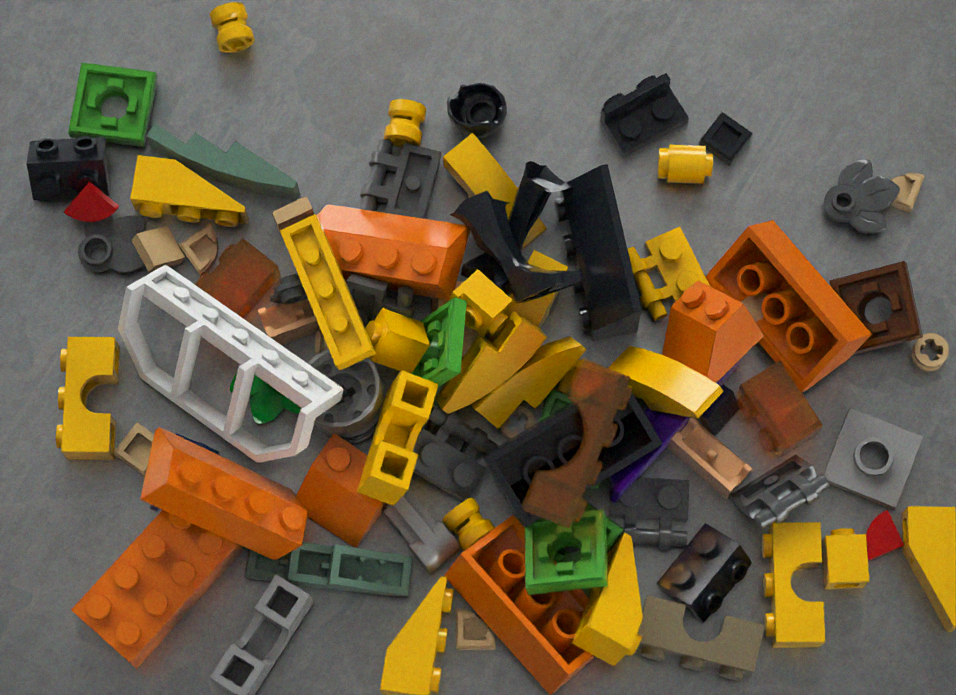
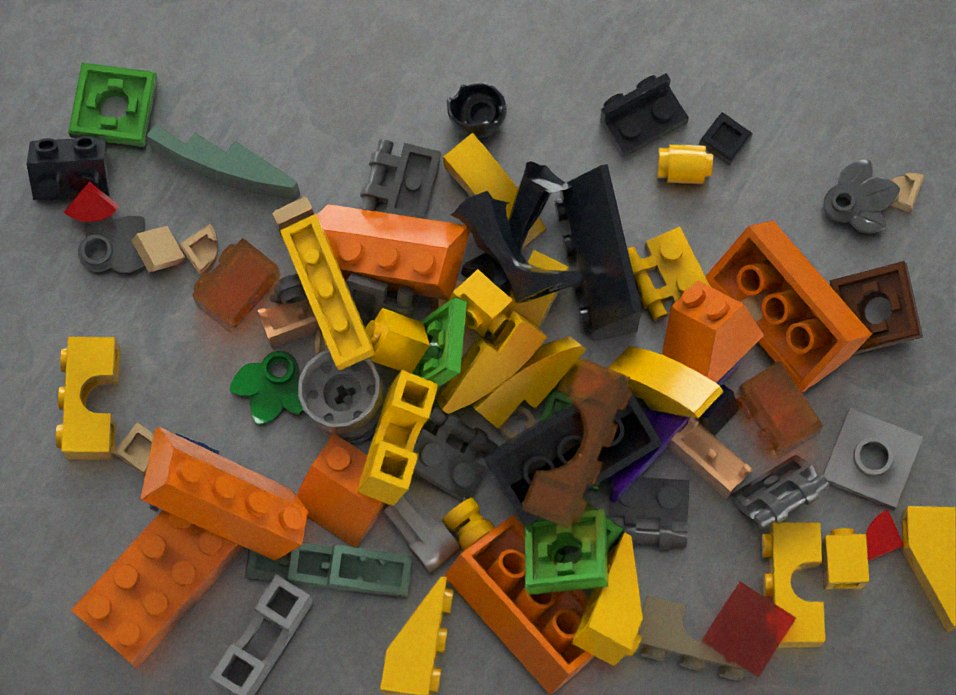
(173, 189): yellow slope -> none
(232, 27): yellow wheel -> none
(237, 339): white plate -> none
(405, 122): yellow wheel -> none
(472, 632): tan tile -> none
(705, 572): black bracket -> none
(748, 629): none -> clear red piece
(922, 360): tan bush -> none

